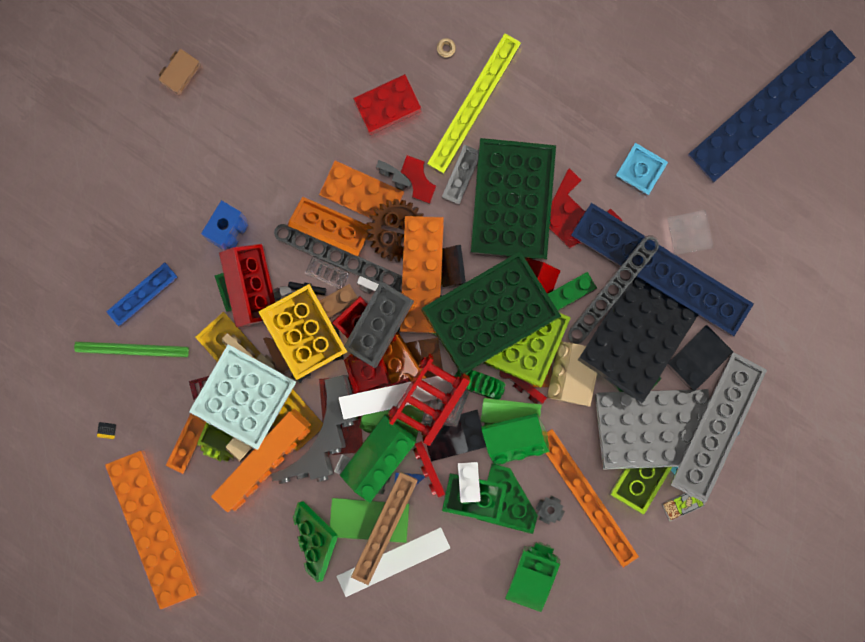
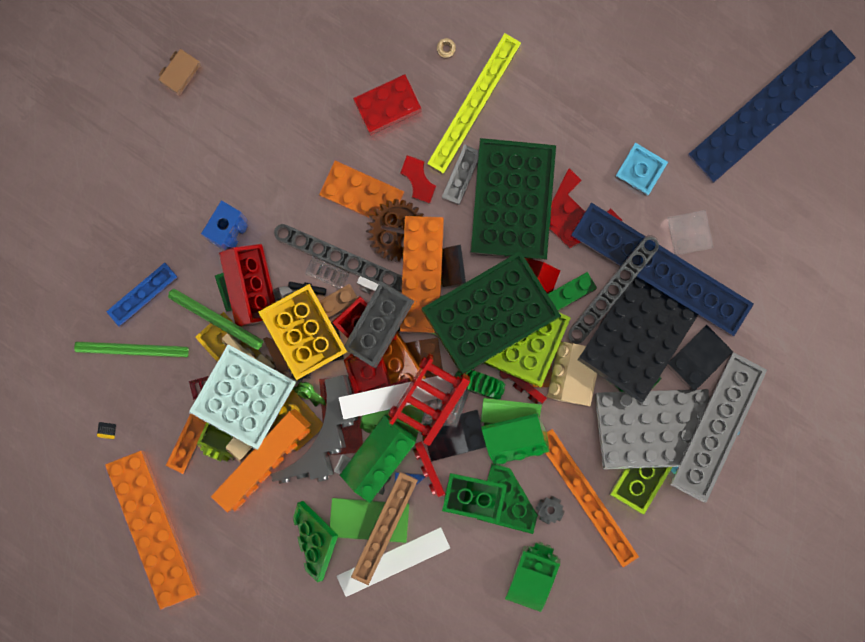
(215, 319): none -> bright green axle
(306, 391): none -> bright green plate
(329, 226): orange plate -> none
(398, 179): dark grey slope -> none
(469, 482): white brick -> none
(681, 505): tile -> none

